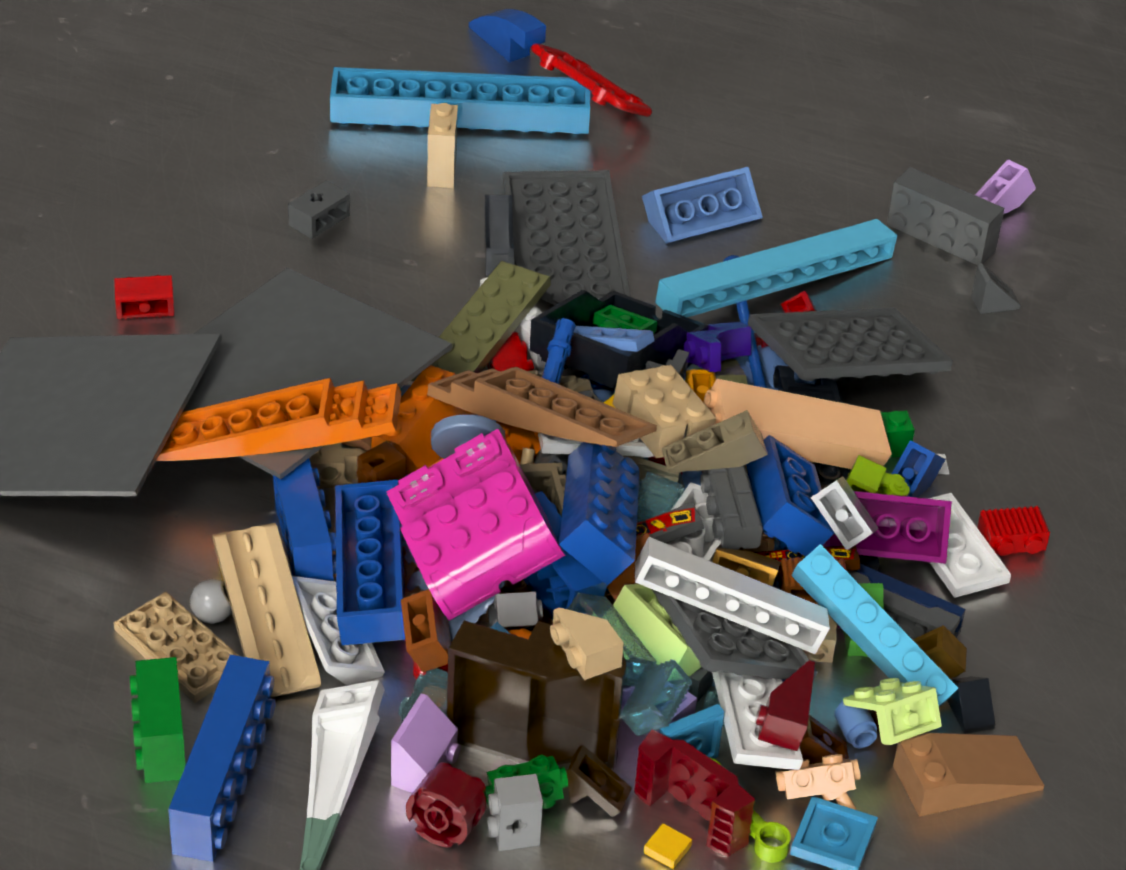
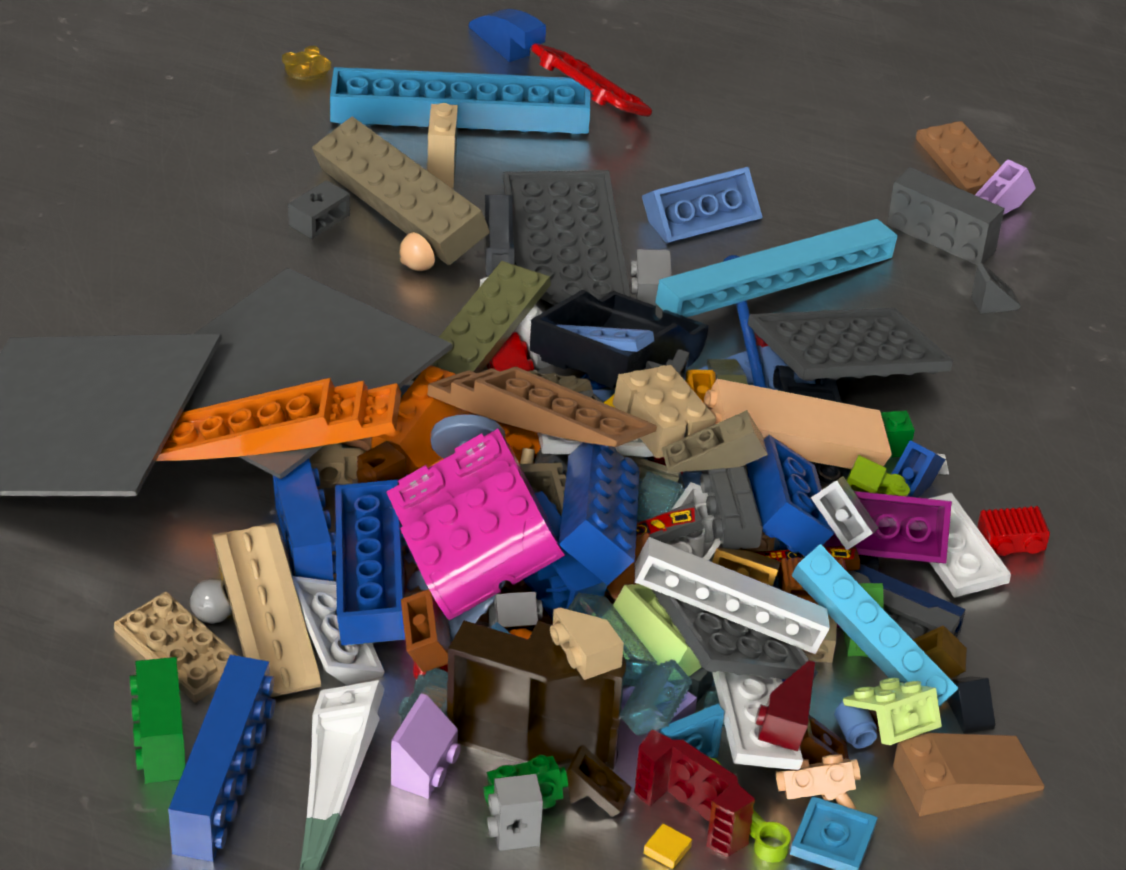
(144, 297): red brick -> none
(306, 65): none -> clear yellow piece
(401, 189): none -> dark tan brick
(416, 252): none -> light nougat piece
(447, 805): dark red brick -> none
(559, 350): blue pin -> none
(619, 318): green plate -> none
(648, 270): none -> light grey brick
(718, 344): dark purple arch -> none
(799, 303): red slope -> none
(959, 155): none -> medium nougat plate

